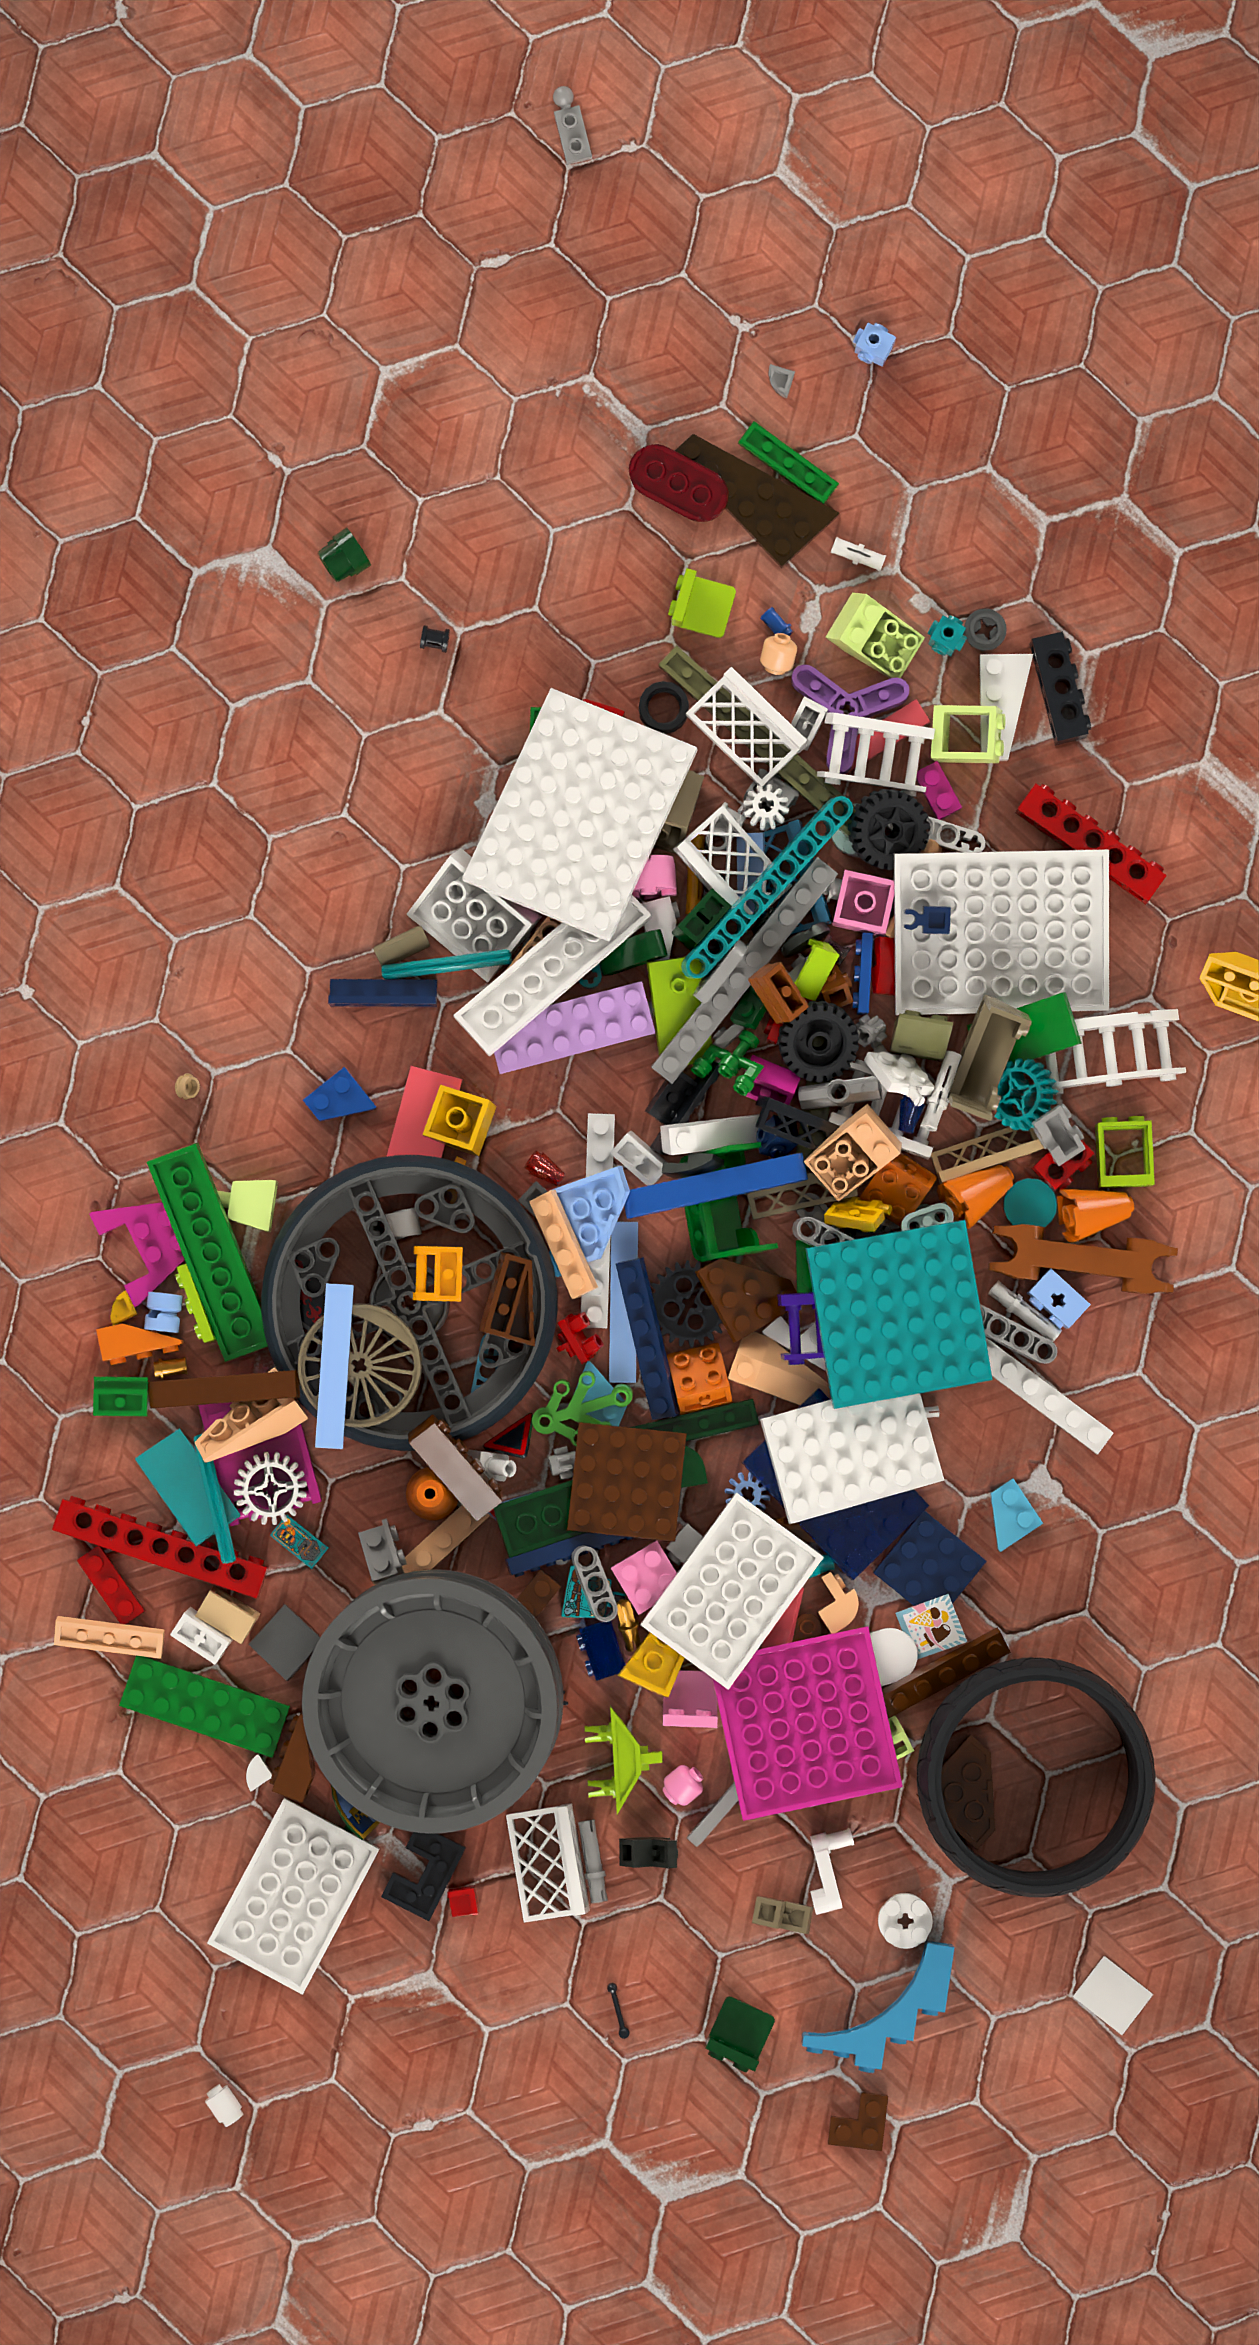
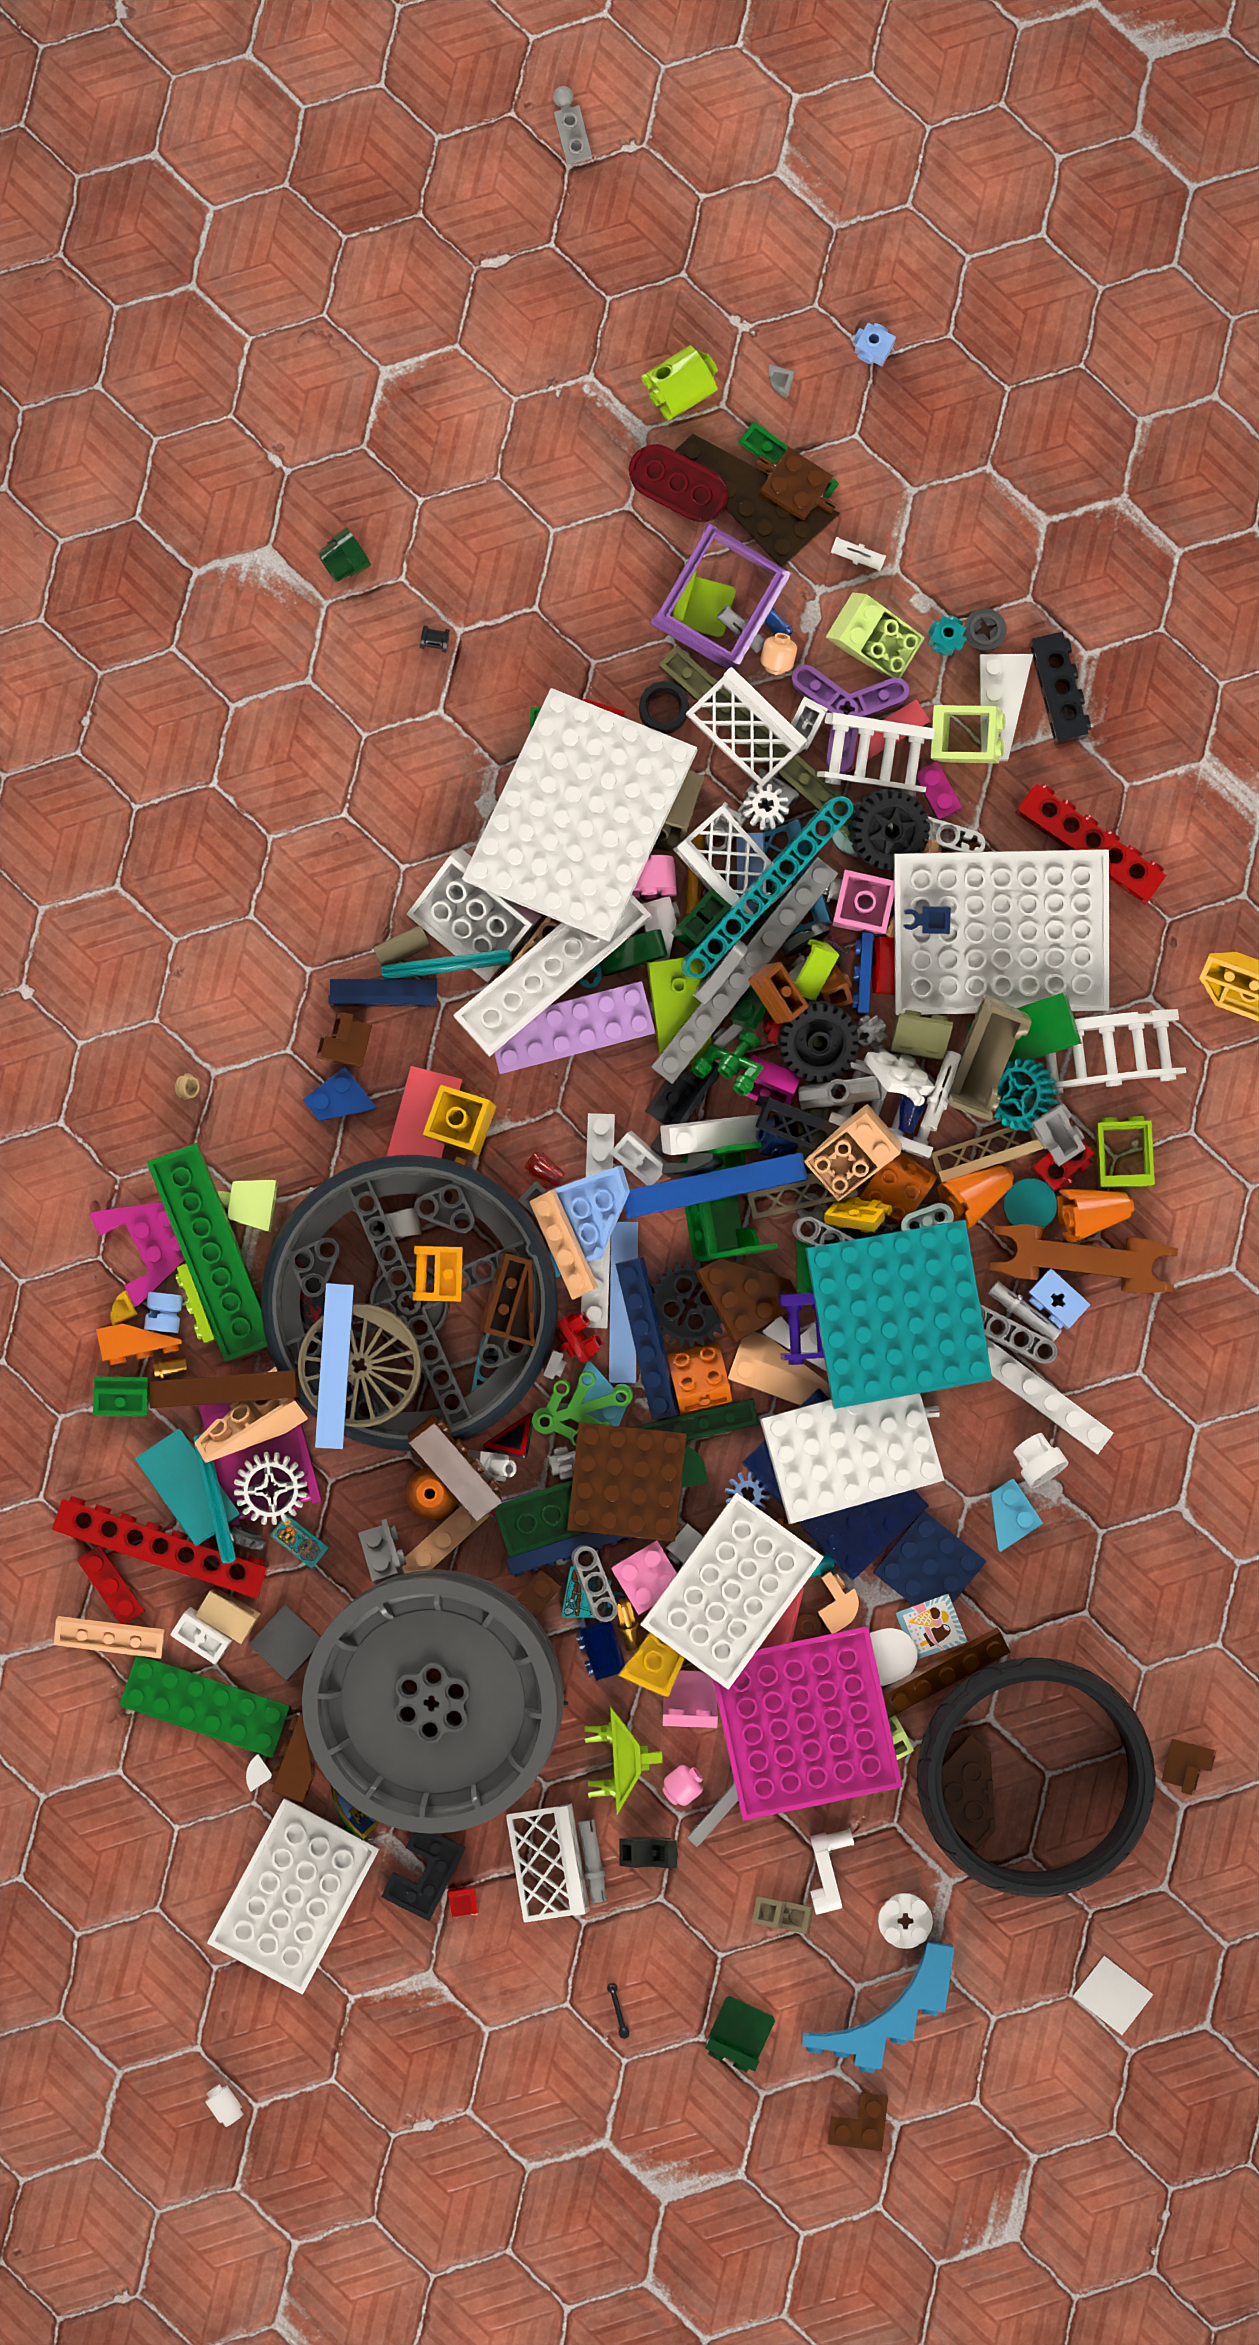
(247, 1537): none -> dark grey gear
(346, 1043): none -> reddish brown plate
(555, 1366): none -> light grey plate
(681, 381): none -> lime cylinder
(697, 641): none -> medium lavender piece
(737, 624): none -> light grey pin
(796, 484): none -> reddish brown plate
(1039, 1460): none -> white piece
(1185, 1764): none -> reddish brown plate

